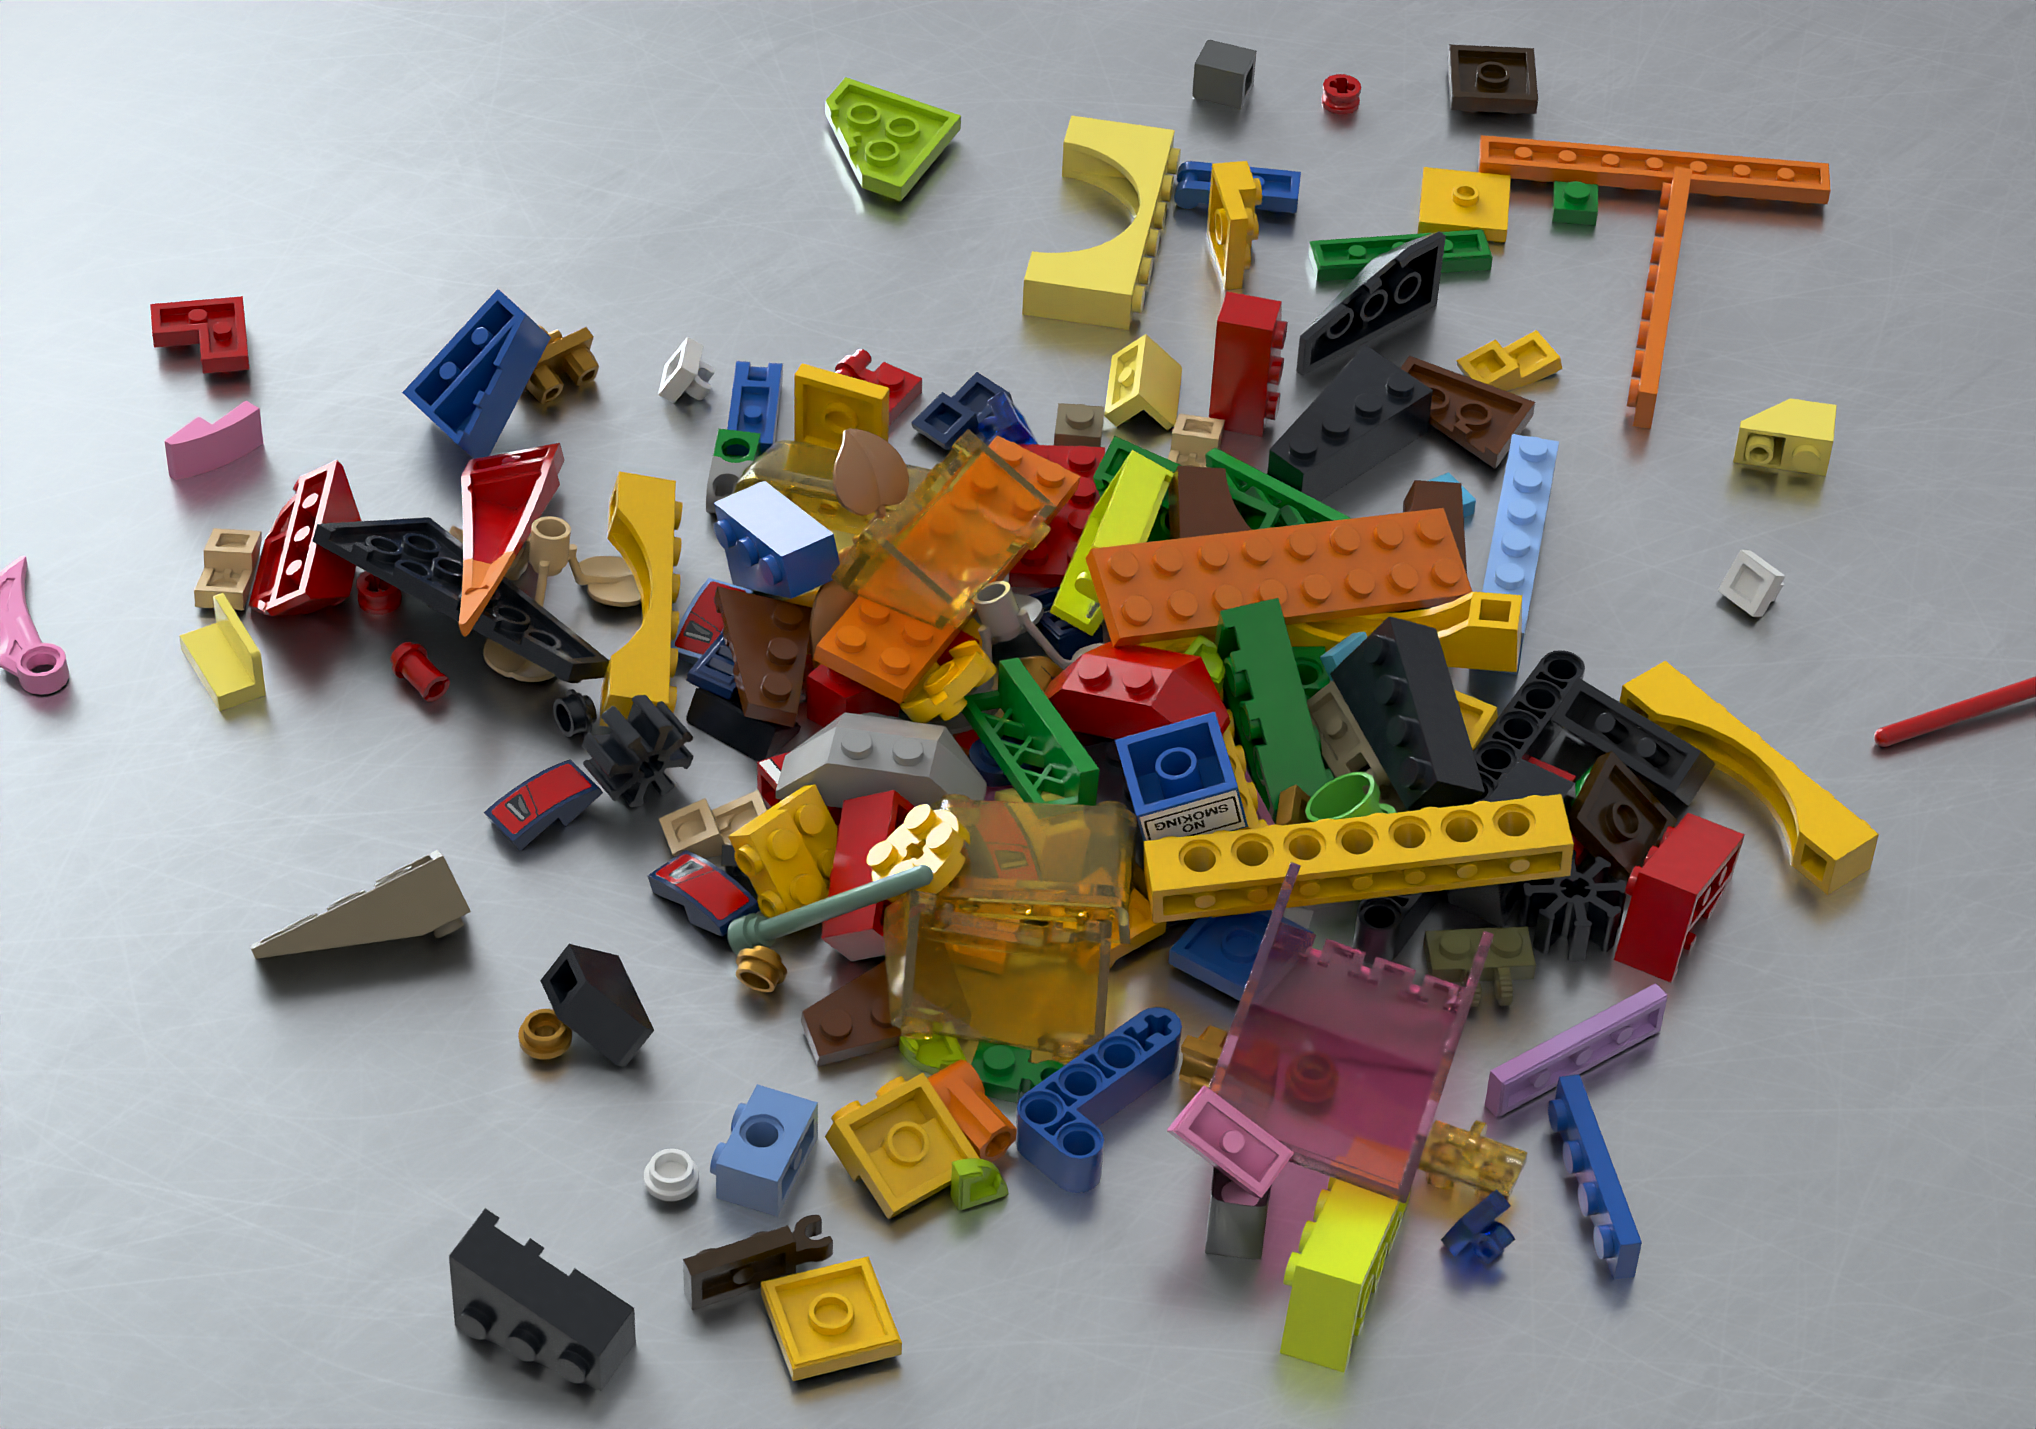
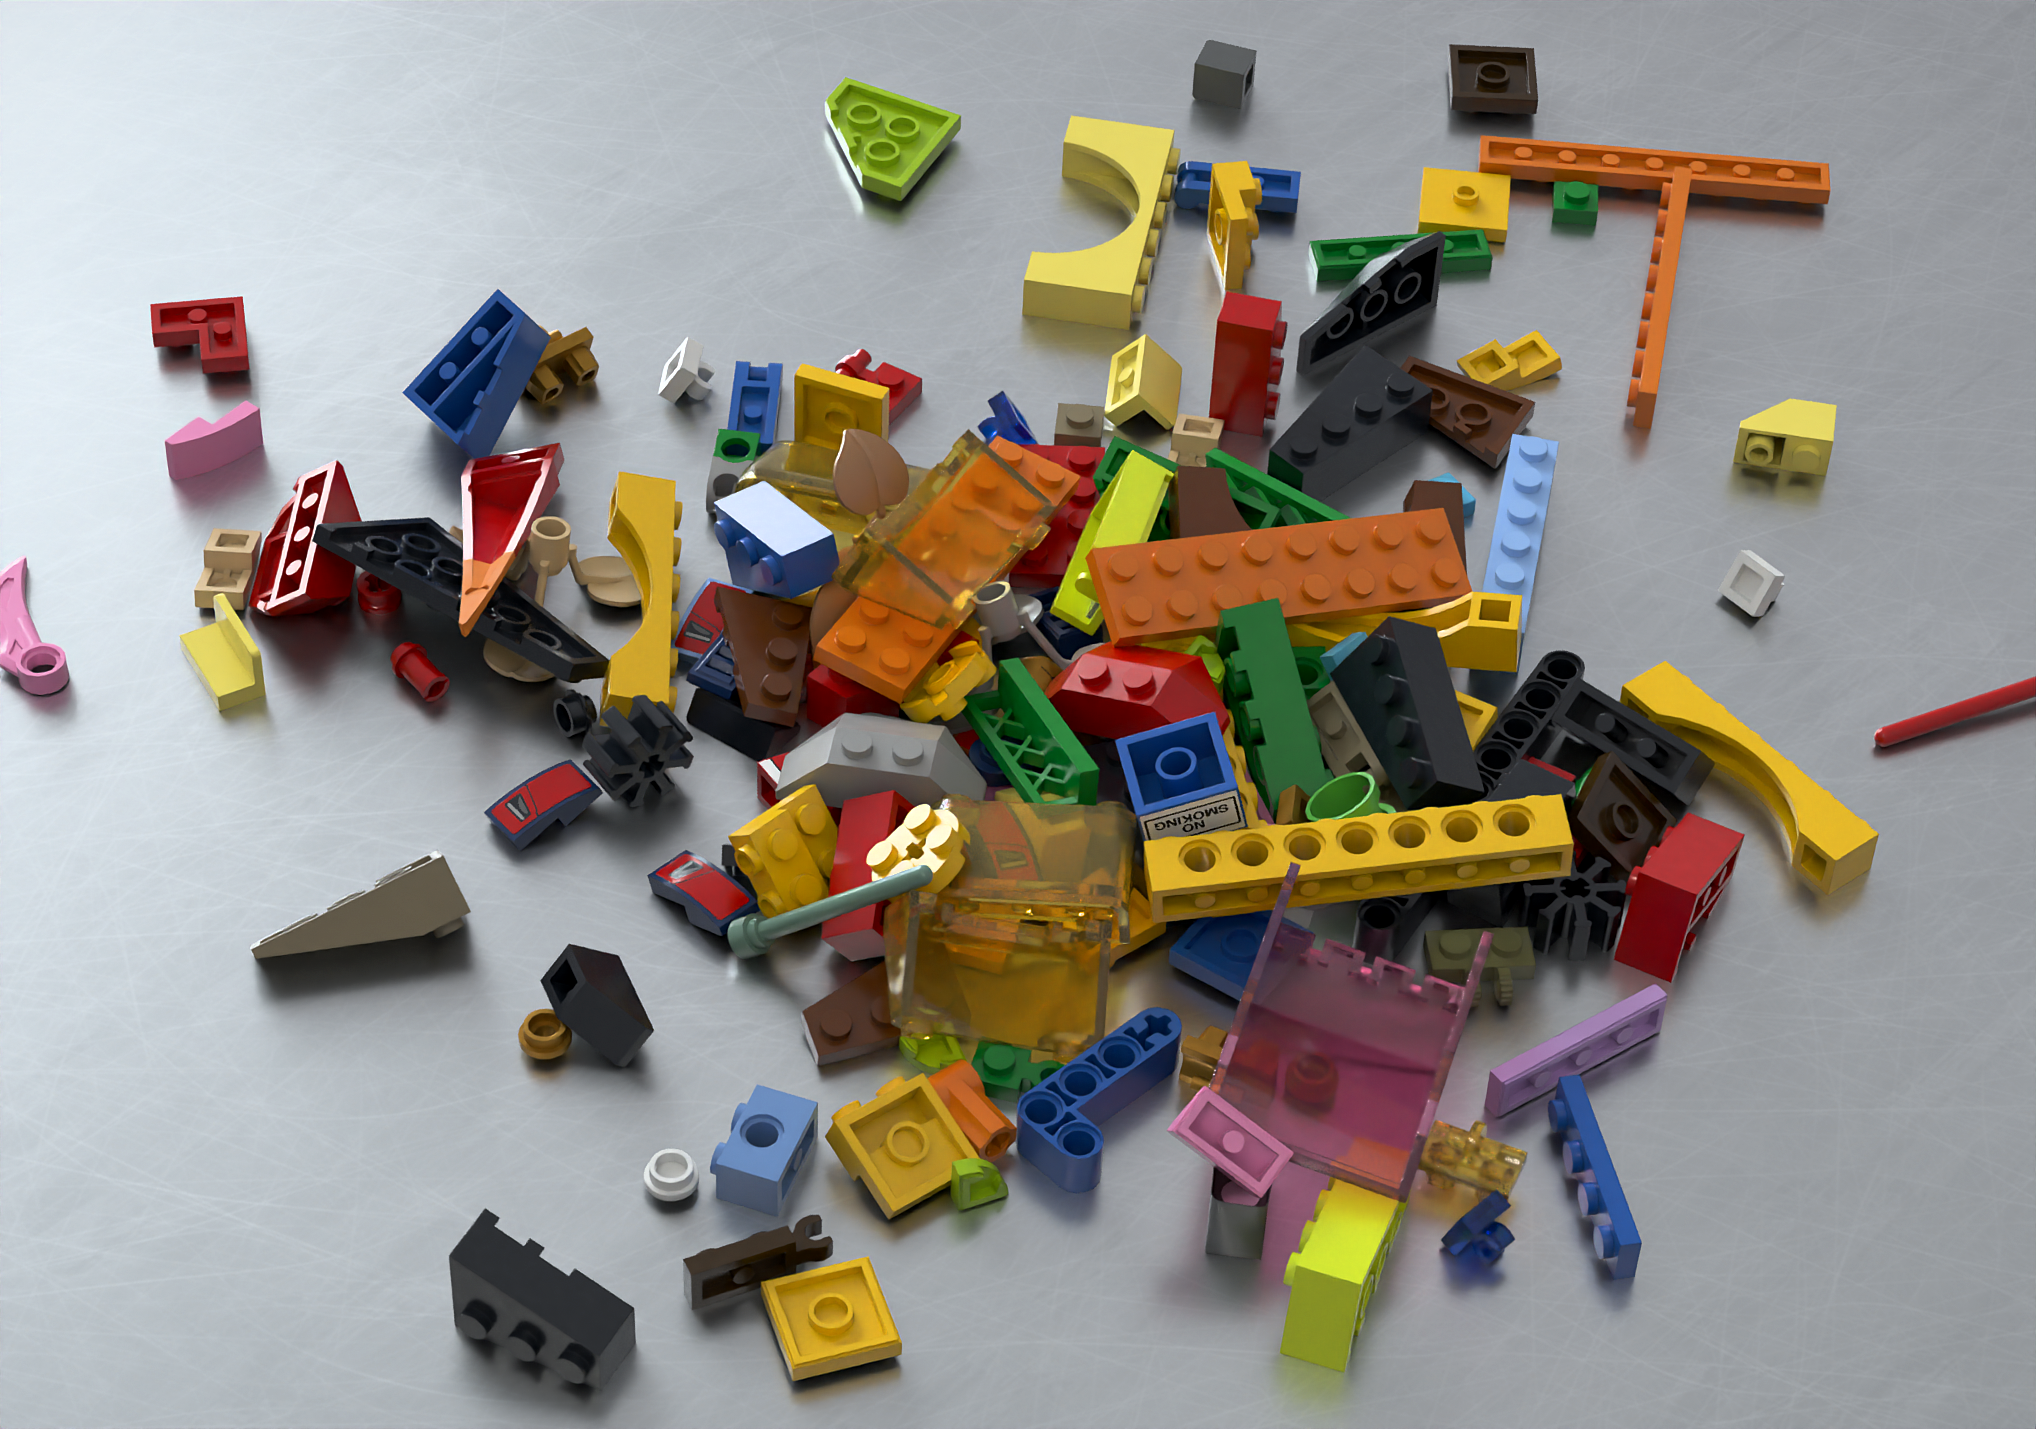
(706, 830): tan slope -> none
(760, 968): pearl gold plate -> none
(952, 416): dark blue slope -> none
(1341, 94): red bush -> none

